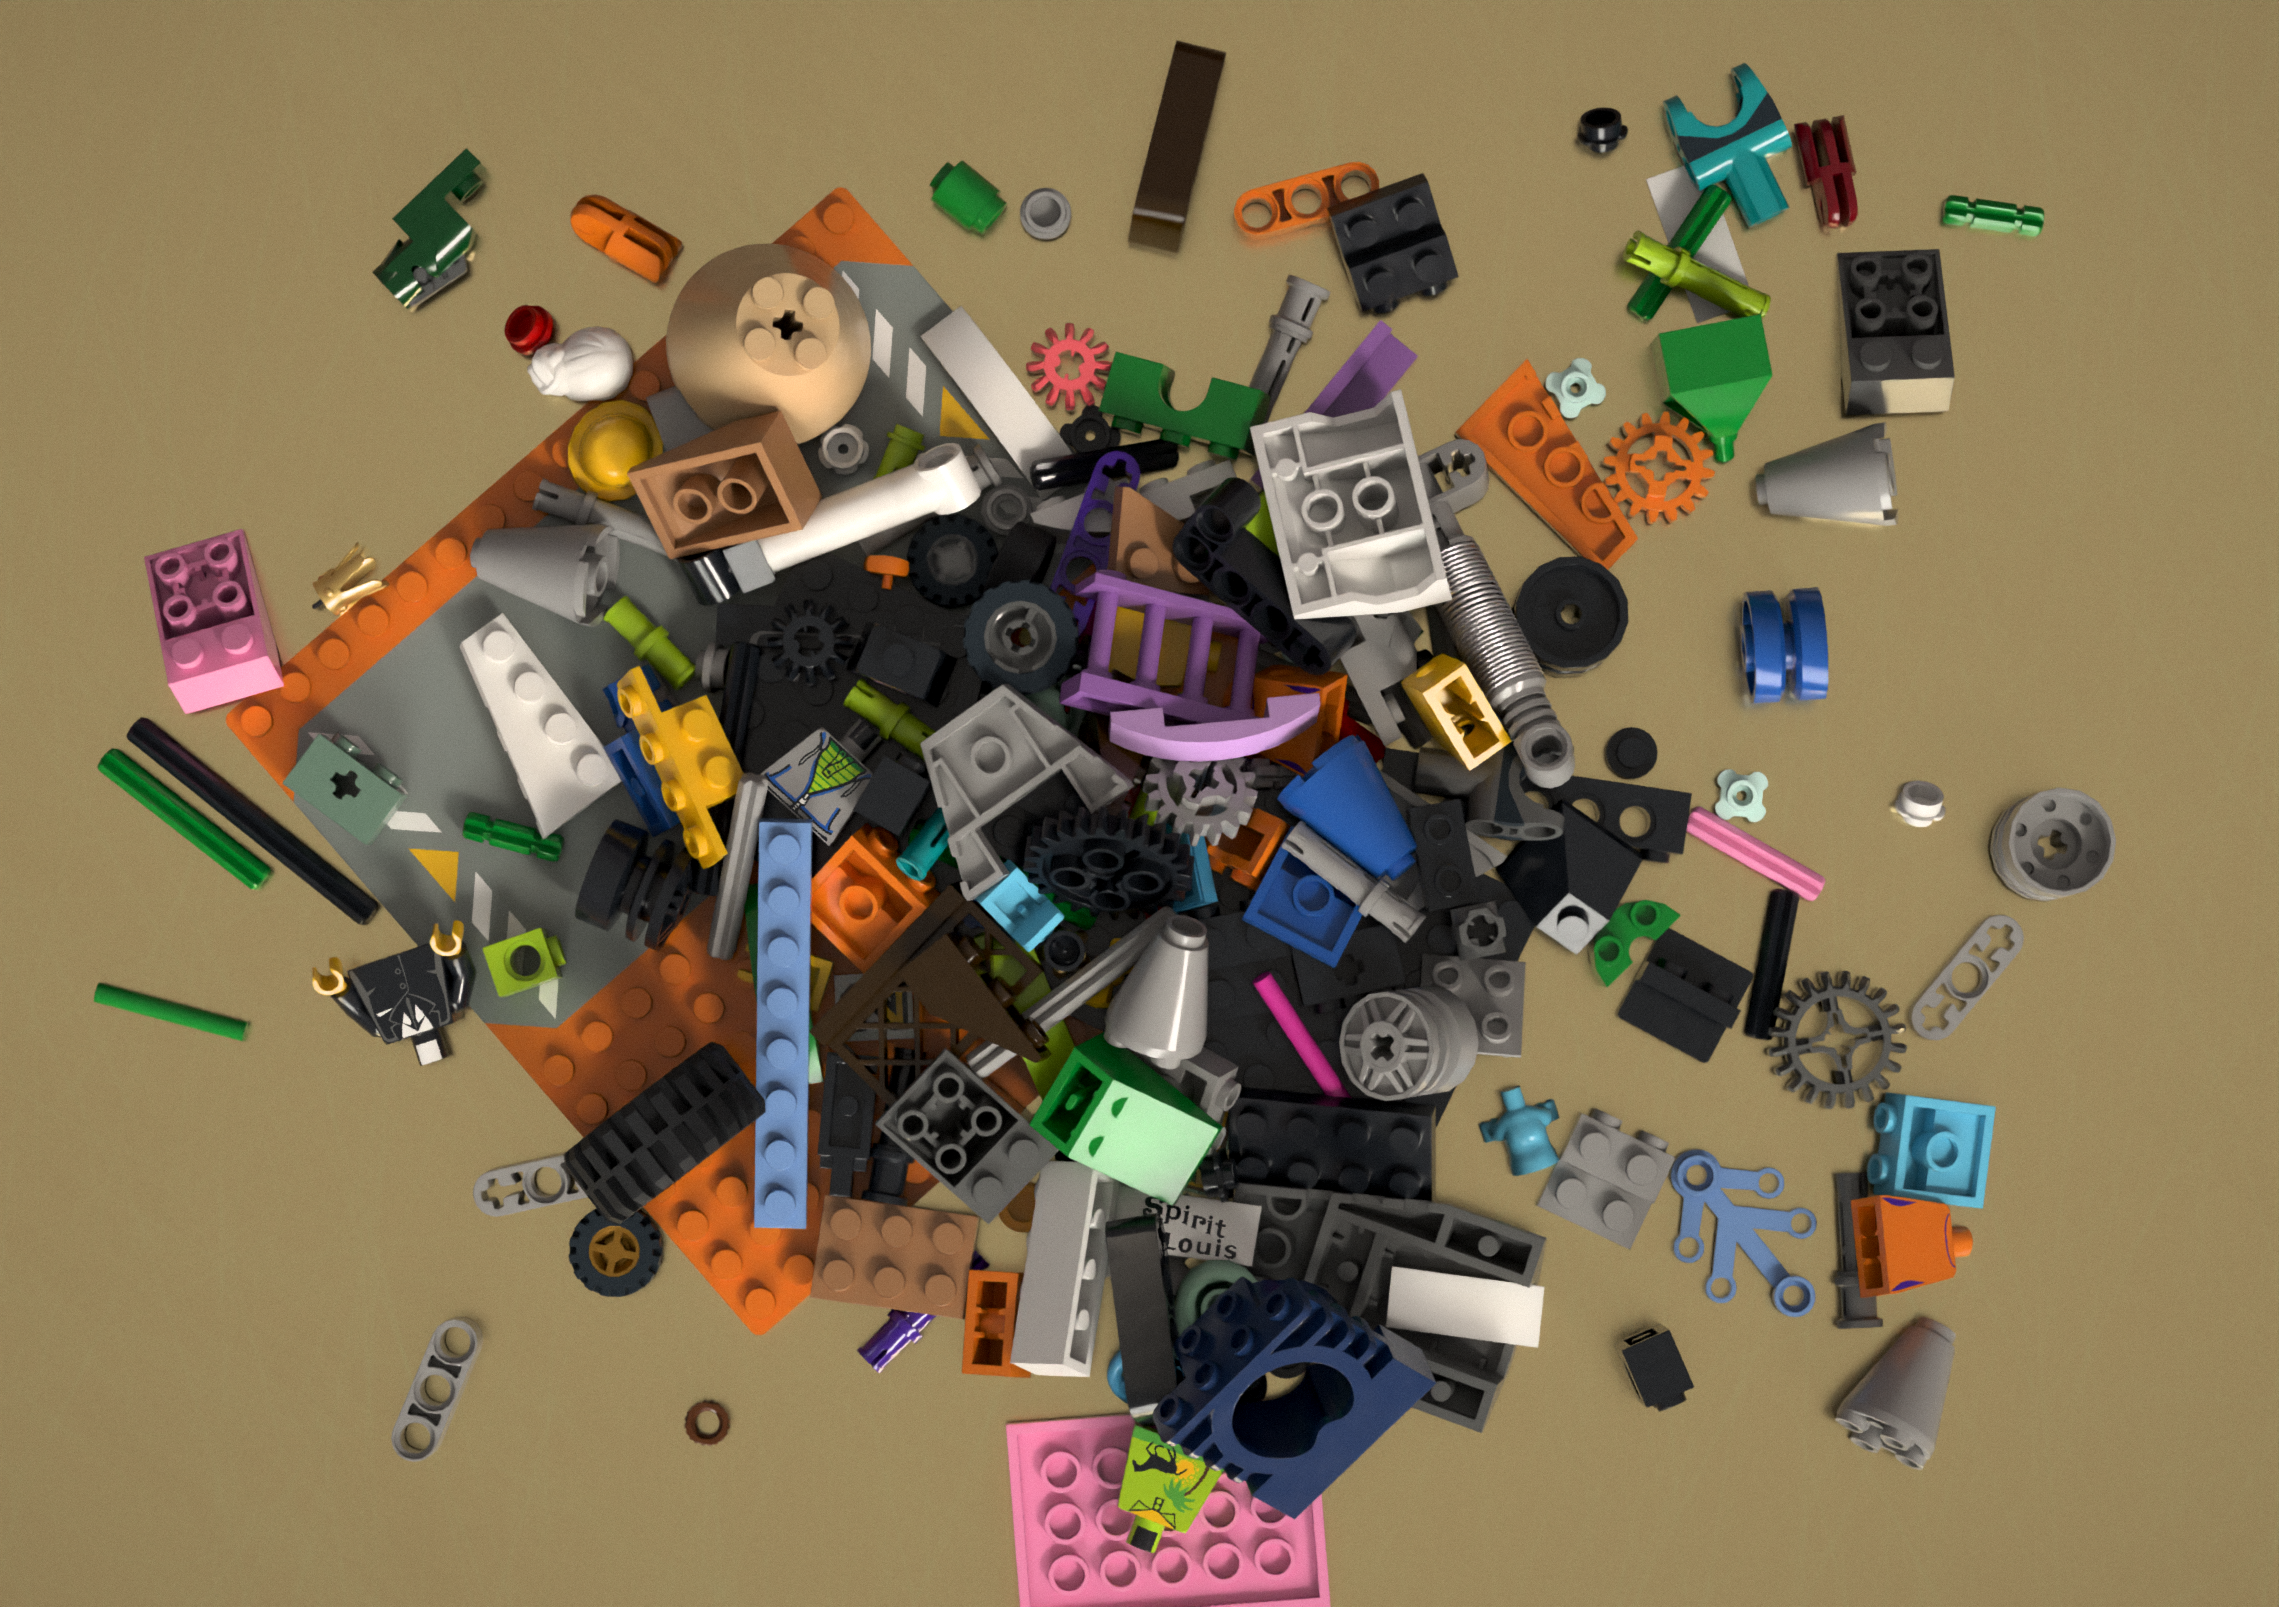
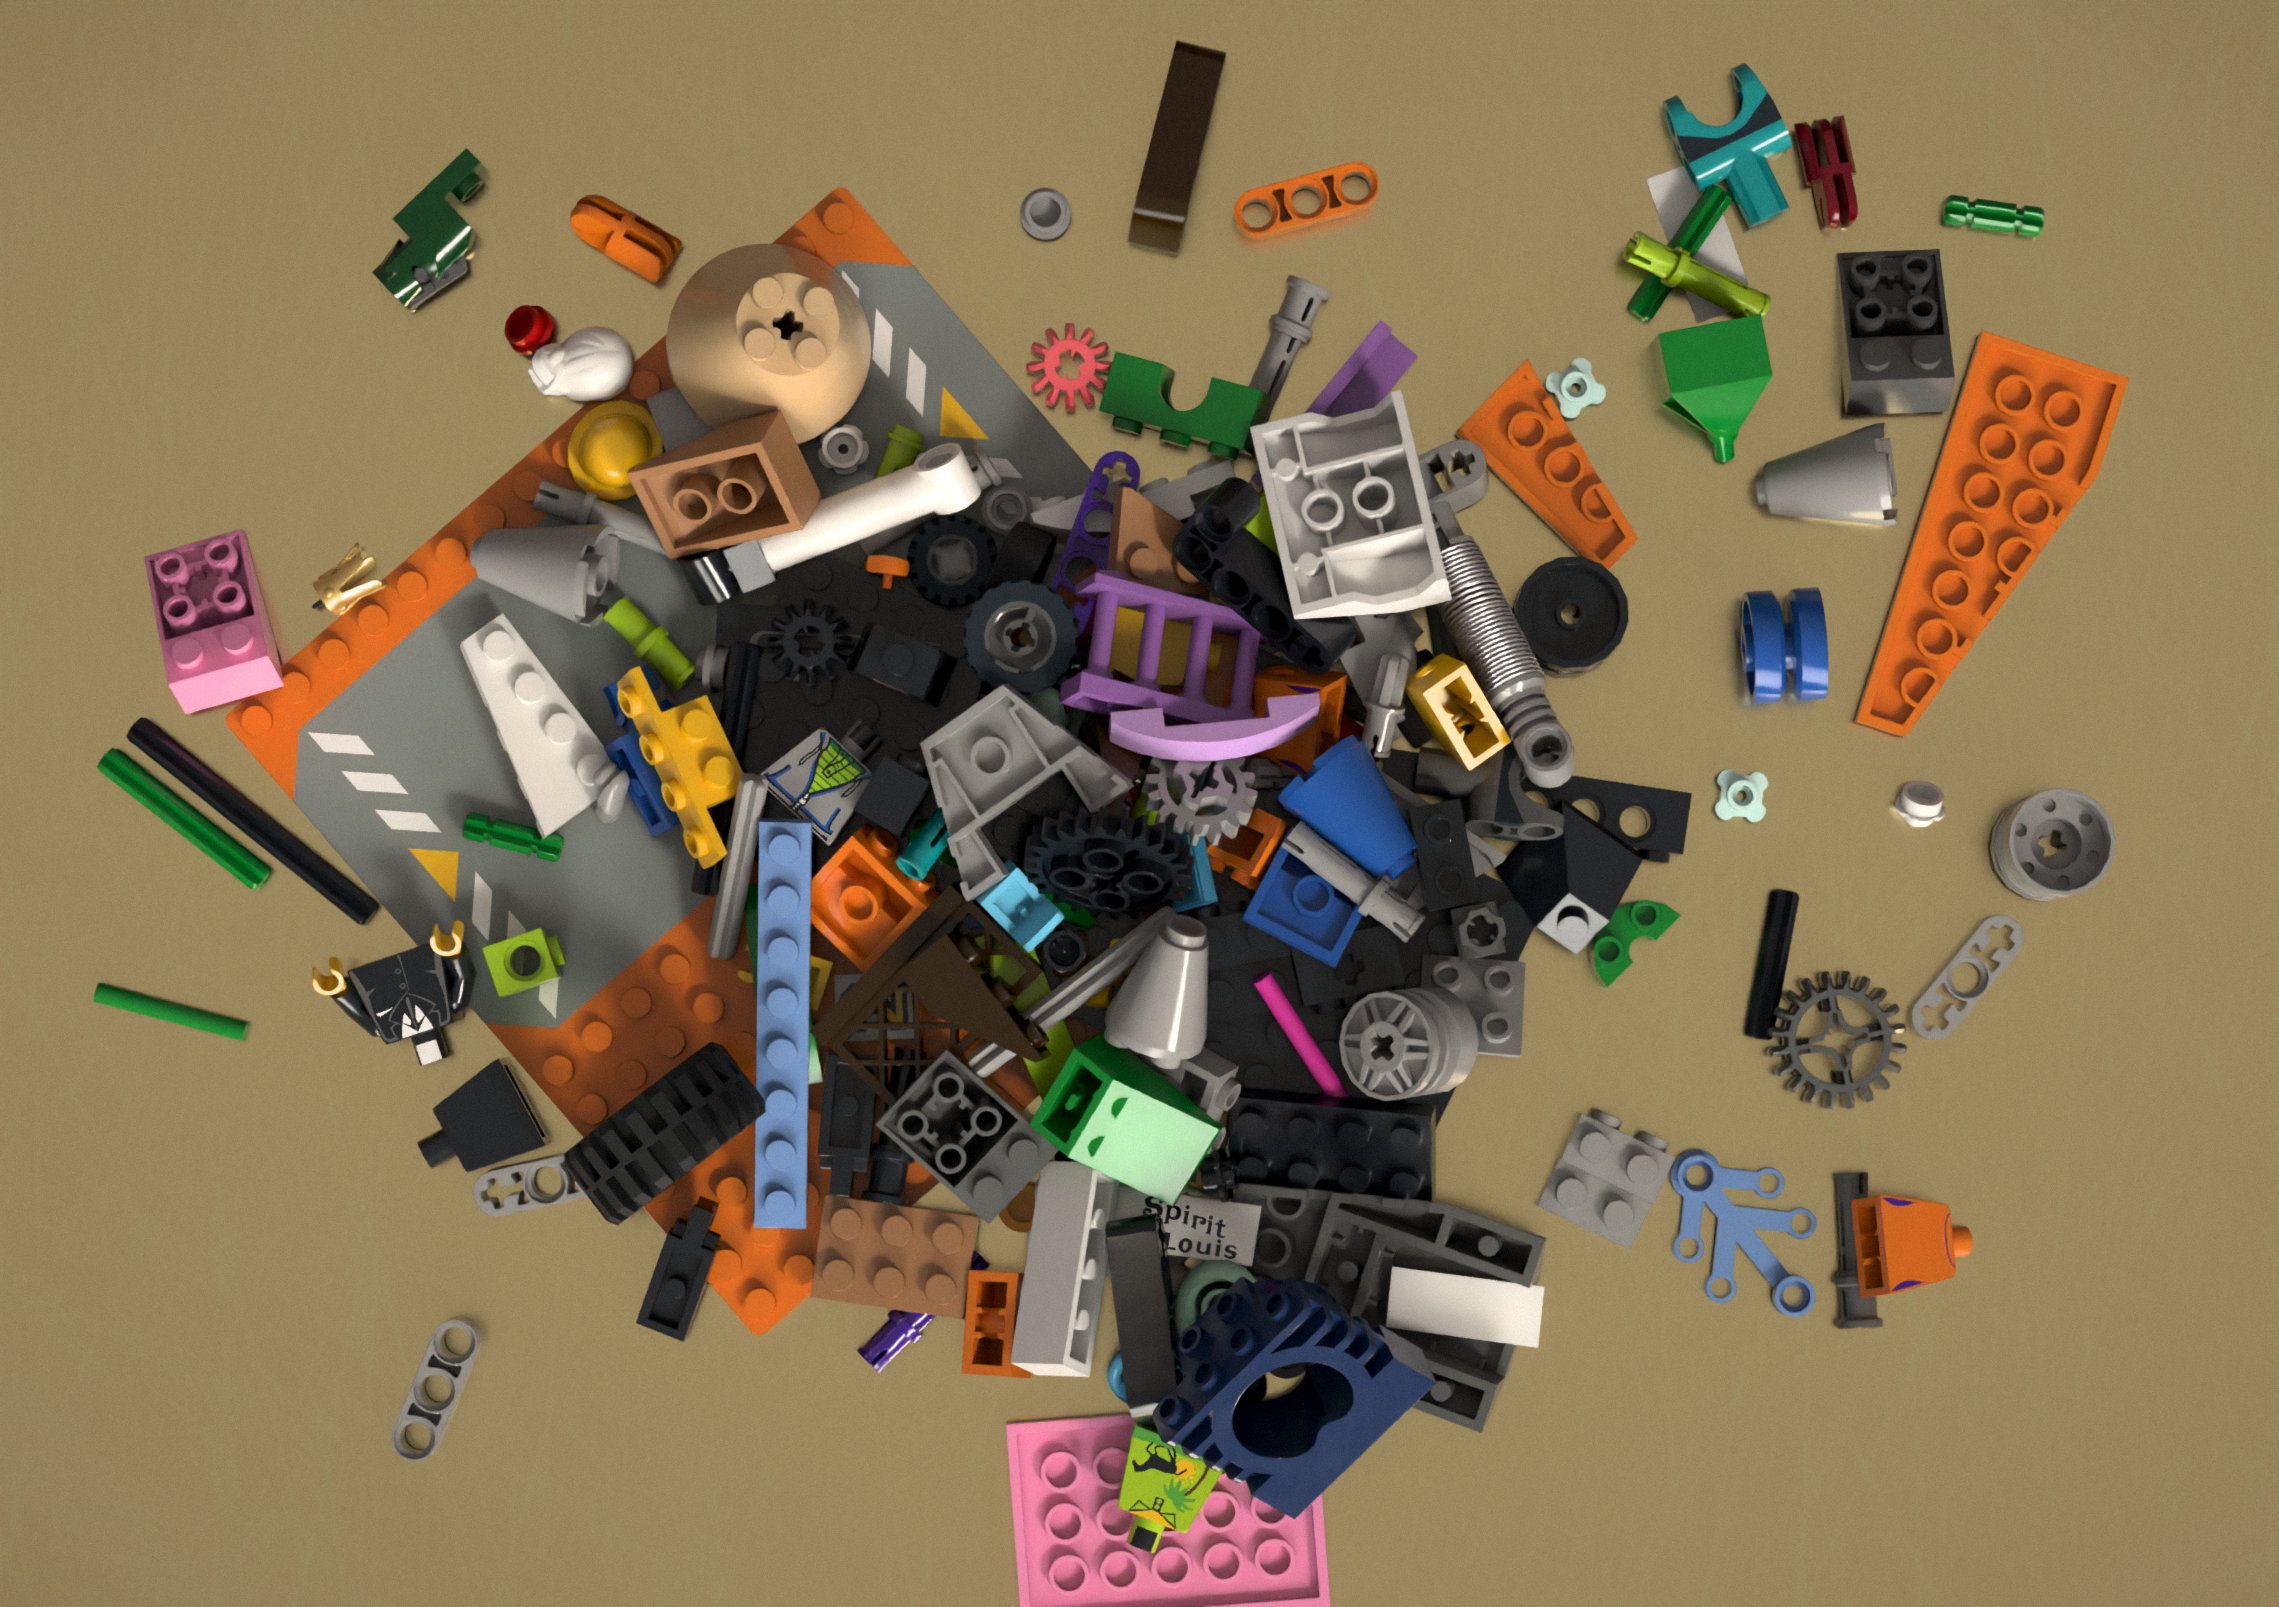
(316, 783): sand green brick -> none
(484, 1122): none -> black torso
(596, 1262): black wheel -> none
(615, 788): none -> light grey arm
(641, 886): black wheel -> none
(681, 1273): none -> black hinge
(694, 1433): reddish brown axle -> none
(889, 717): lime pin -> none
(967, 196): green brick -> none
(995, 392): white slope -> none
(1078, 467): black axle -> none
(1090, 421): black plate -> none
(1385, 703): none -> light grey axle
(1393, 244): black plate -> none
(1523, 1132): medium azure piece -> none
(1601, 129): black plate -> none
(1631, 753): black plate -> none
(1655, 1368): black brick -> none
(1661, 444): orange gear -> none
(1685, 995): black bracket -> none
(1755, 853): bright pink axle -> none
(1903, 1395): light grey cone -> none
(1932, 1150): medium azure plate -> none
(2005, 481): none -> orange wing

